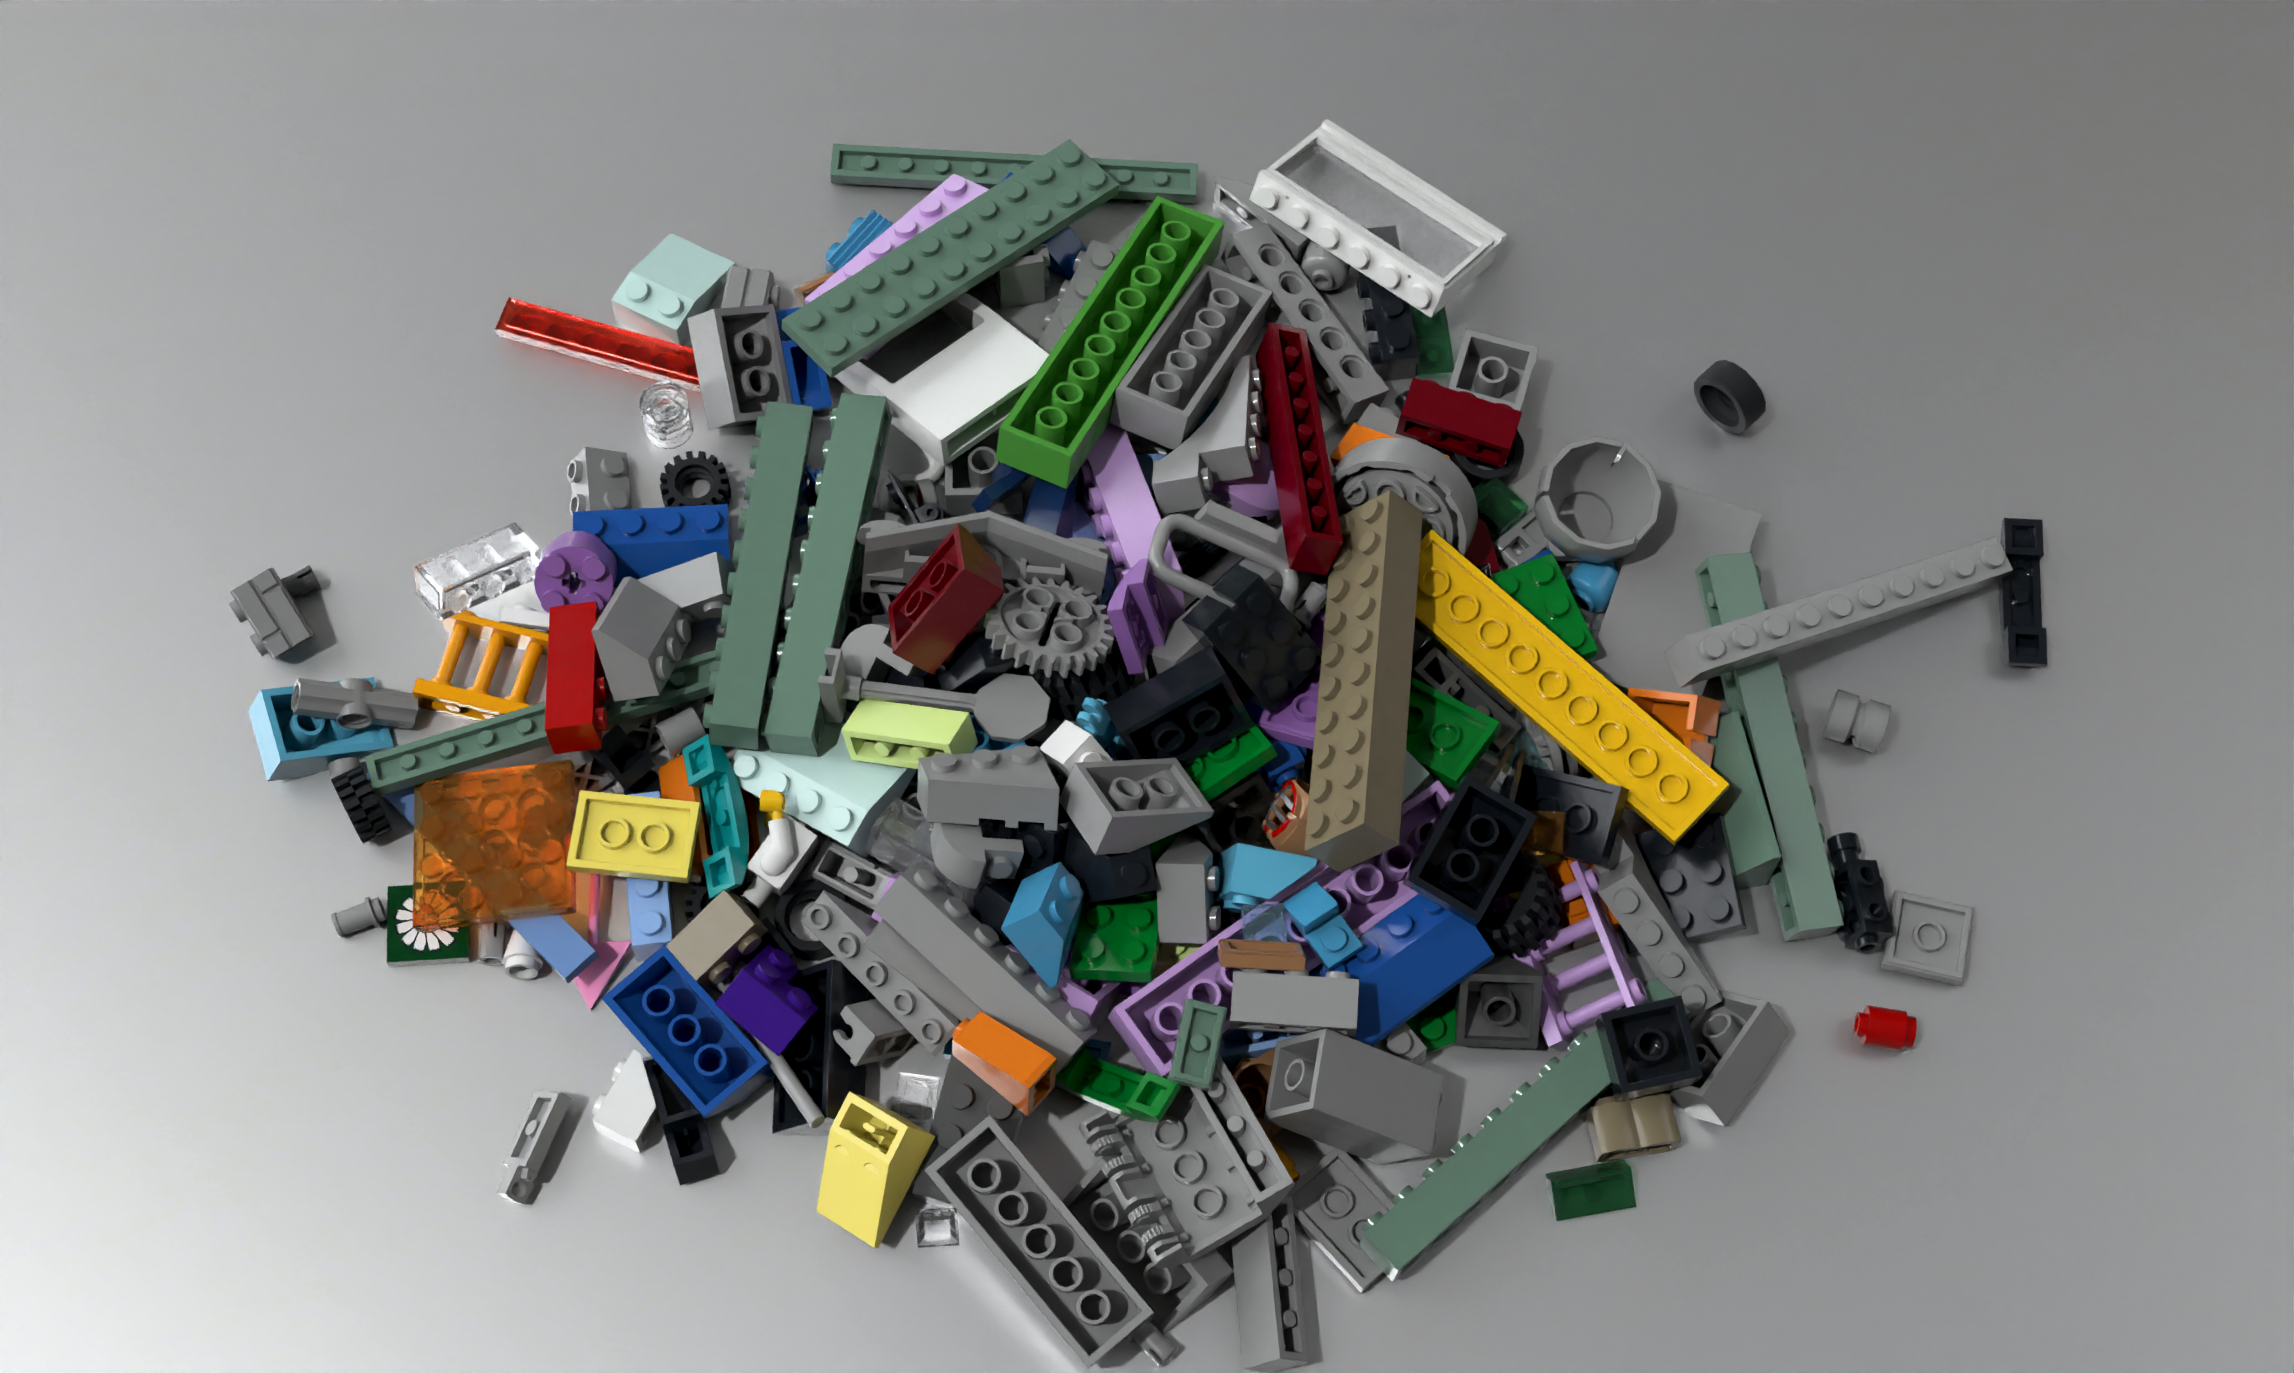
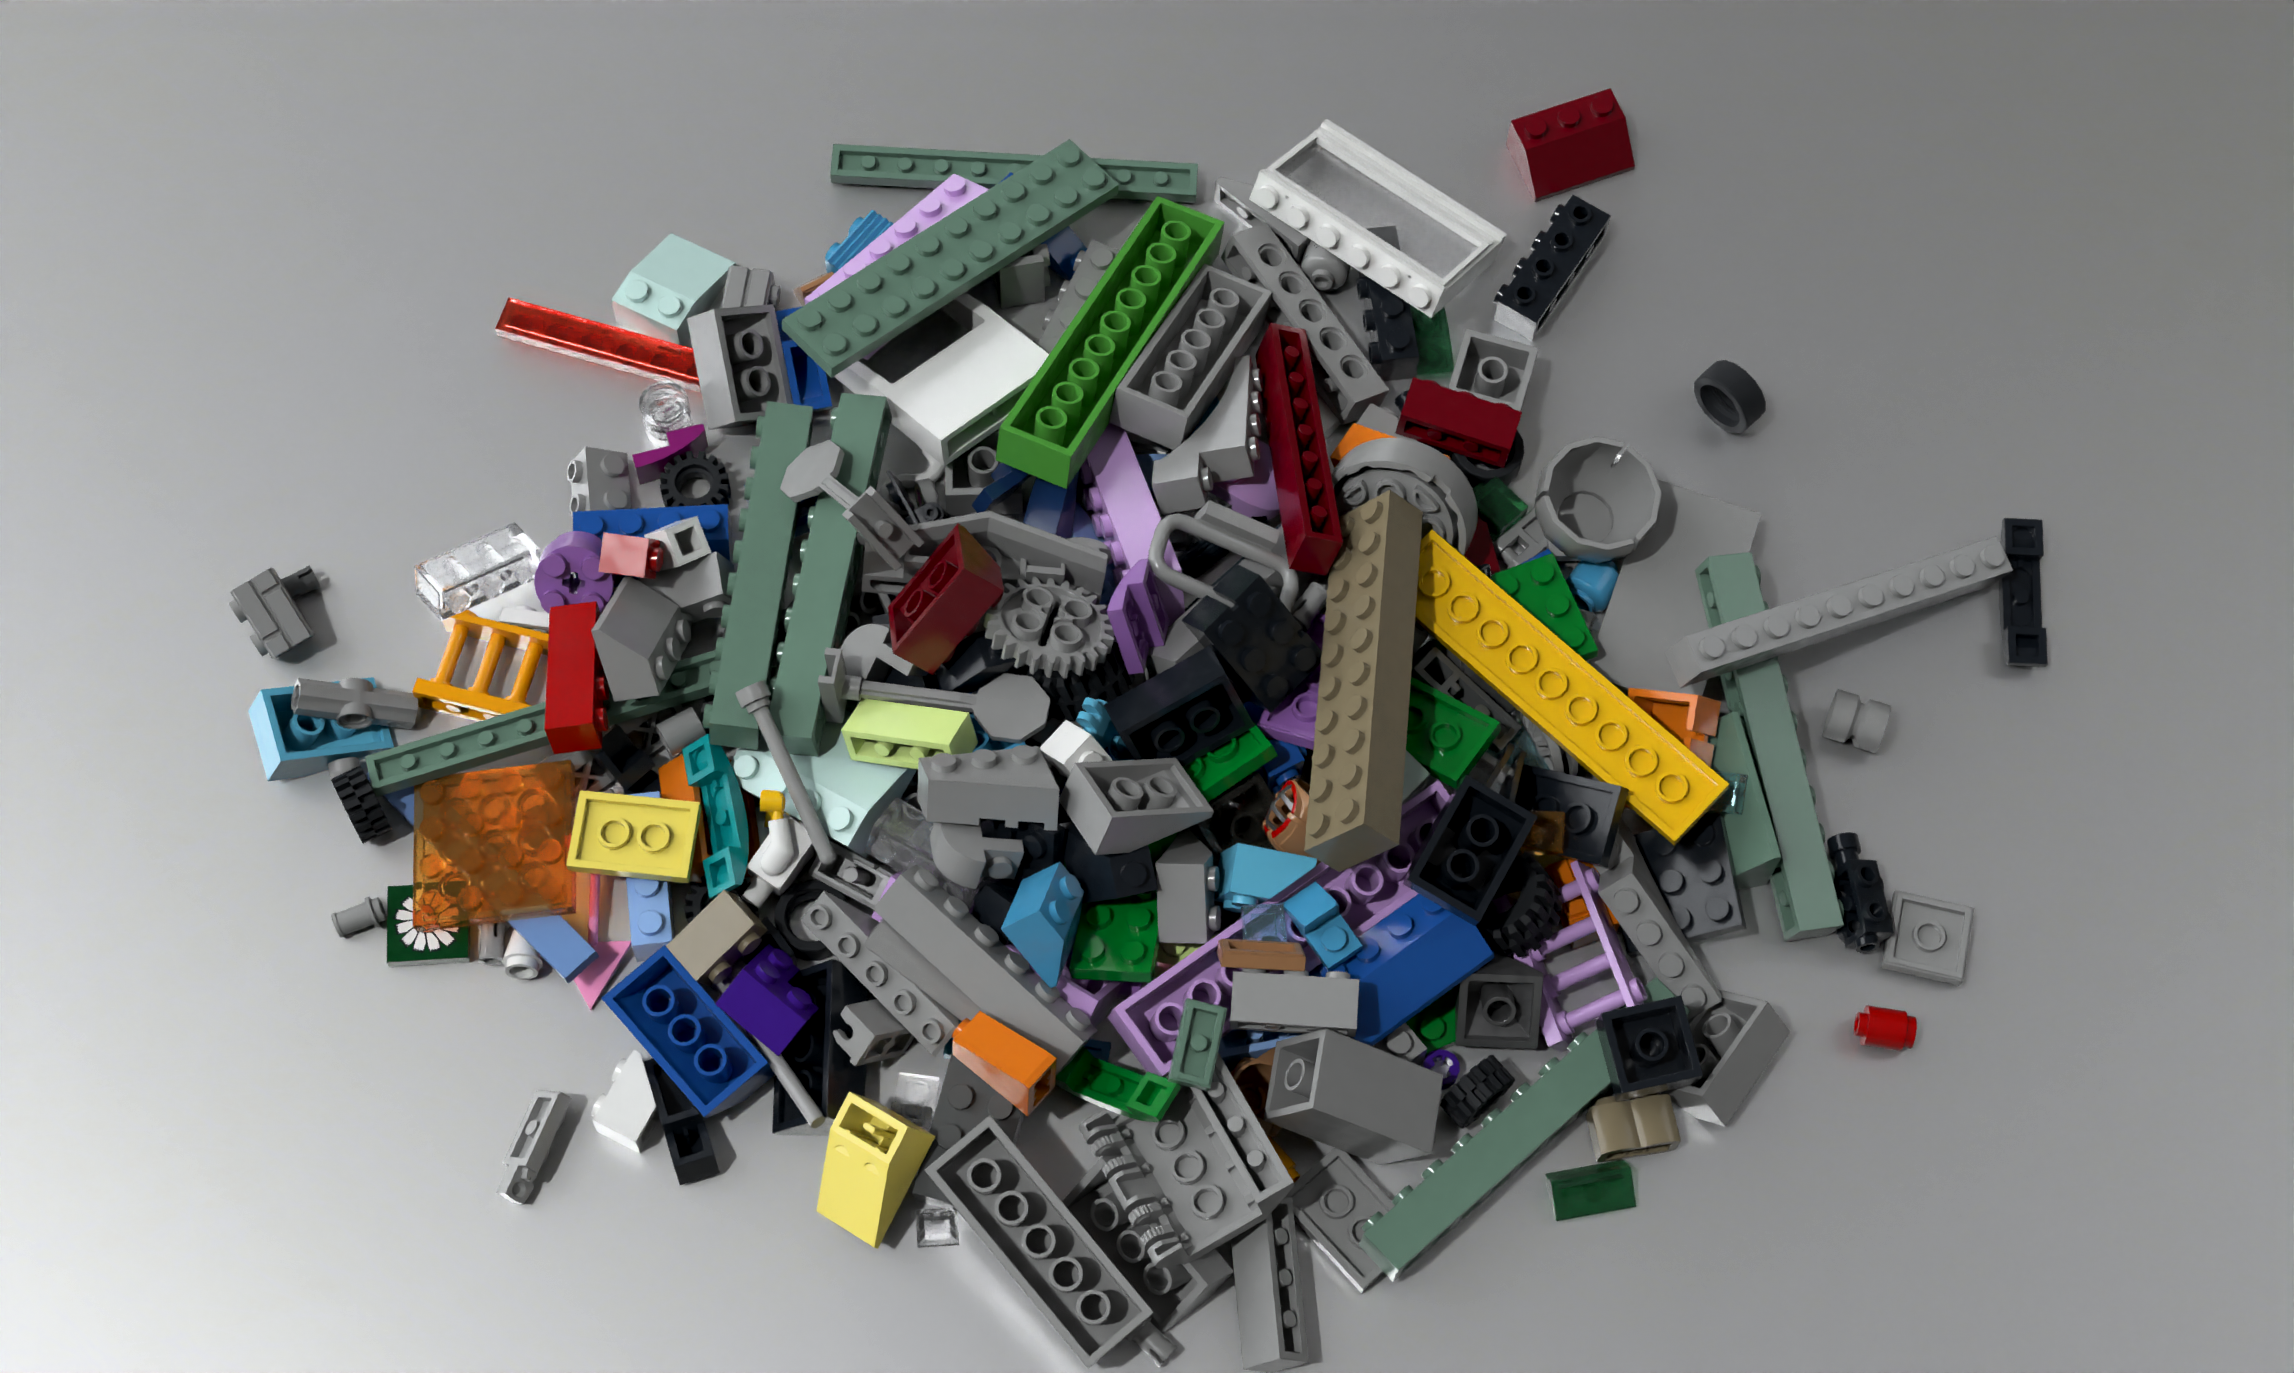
(630, 556): none -> arch
(652, 462): none -> magenta slope
(681, 542): none -> white brick
(756, 701): none -> light grey piece
(869, 514): none -> light grey piece
(1448, 1058): none -> dark purple bush
(1477, 1091): none -> black tyre
(1551, 267): none -> black brick
(1571, 145): none -> dark red slope
(1733, 799): none -> clear light blue tile

